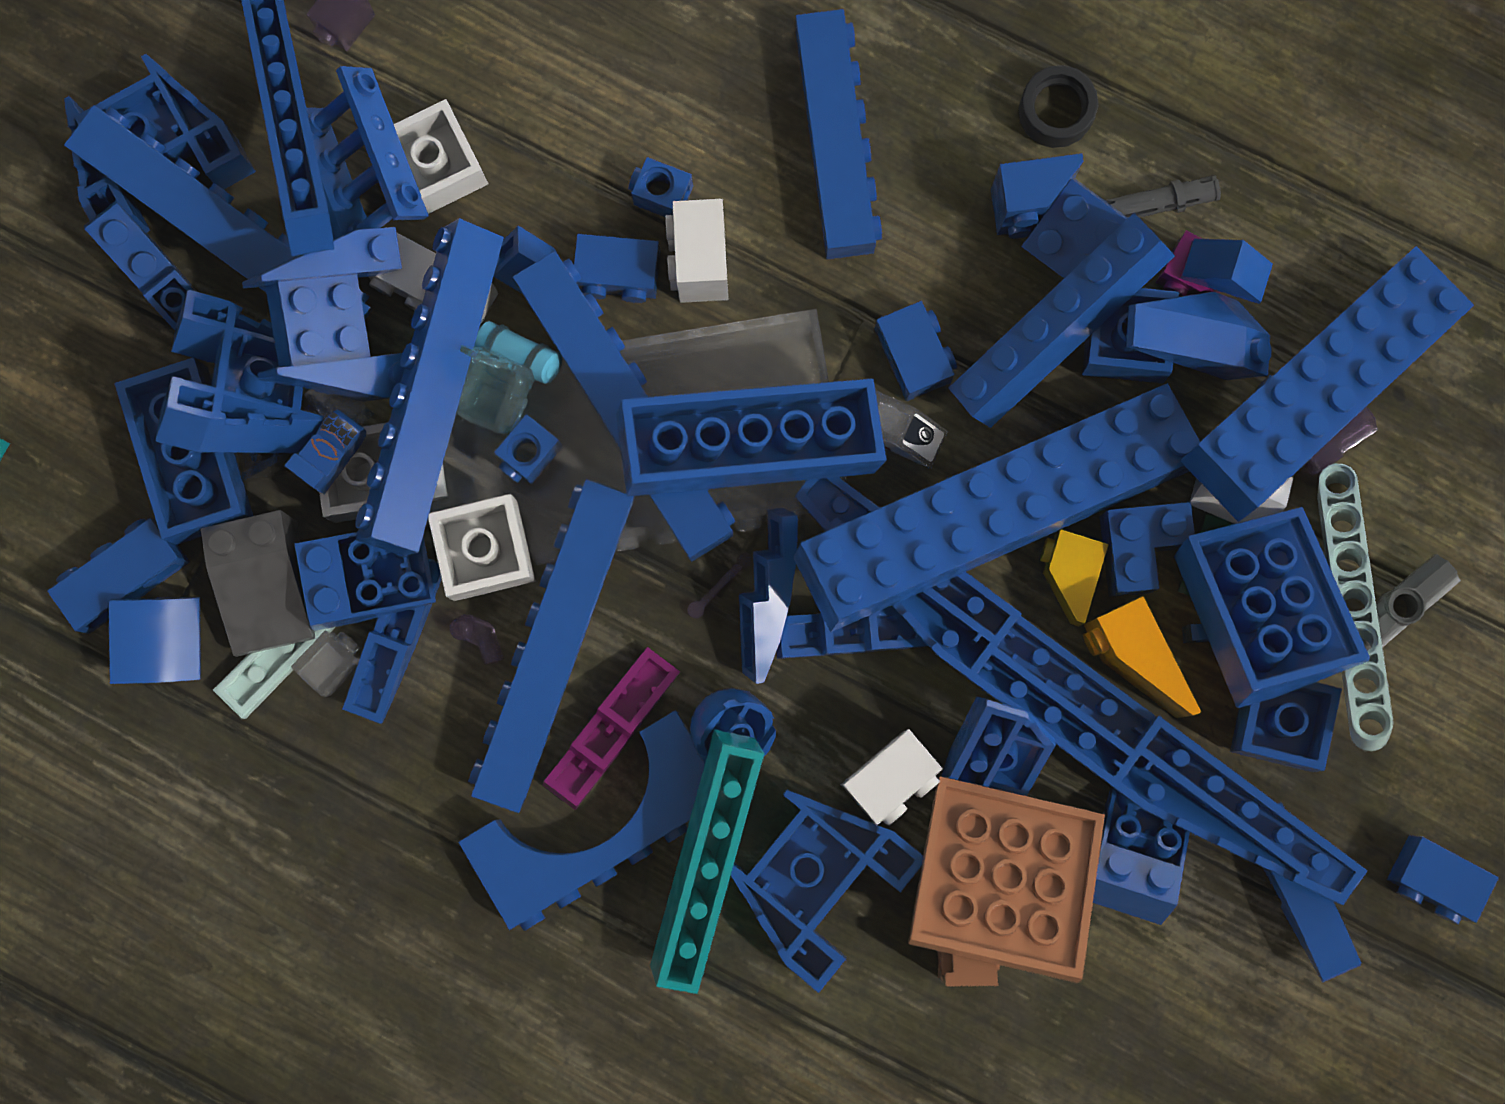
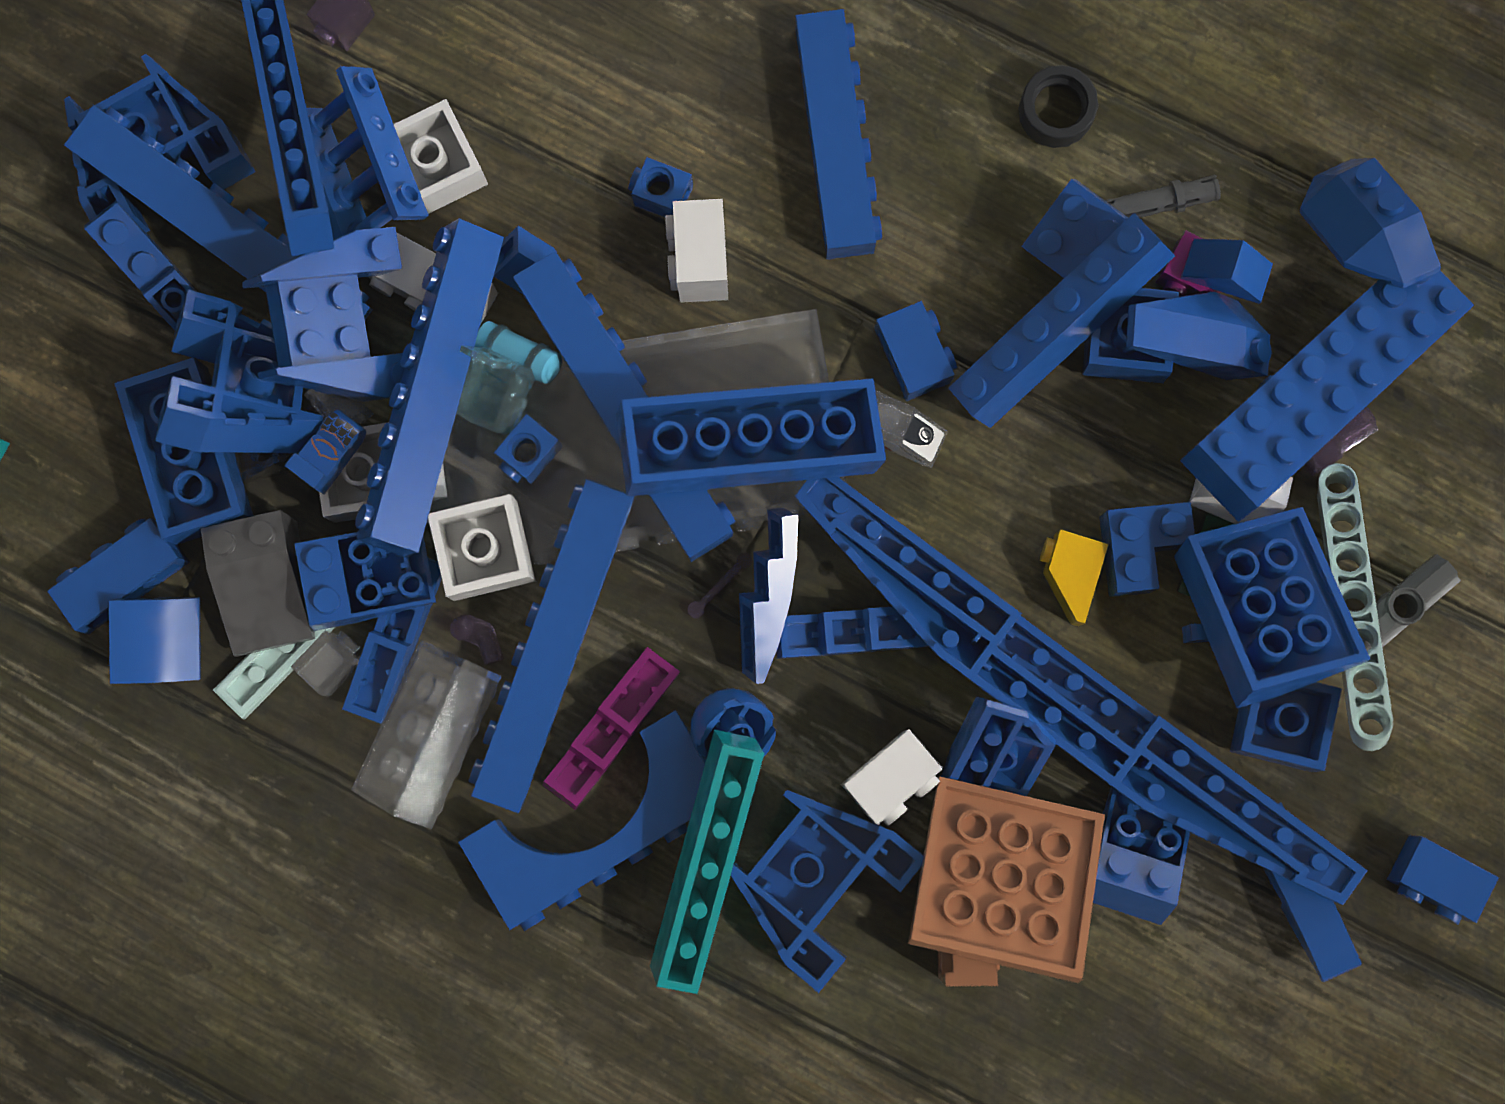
(426, 734): none -> clear slope
(617, 267): blue brick -> none
(995, 507): blue brick -> none
(1027, 191): blue slope -> none
(1137, 651): light orange slope -> none
(1370, 223): none -> blue wedge

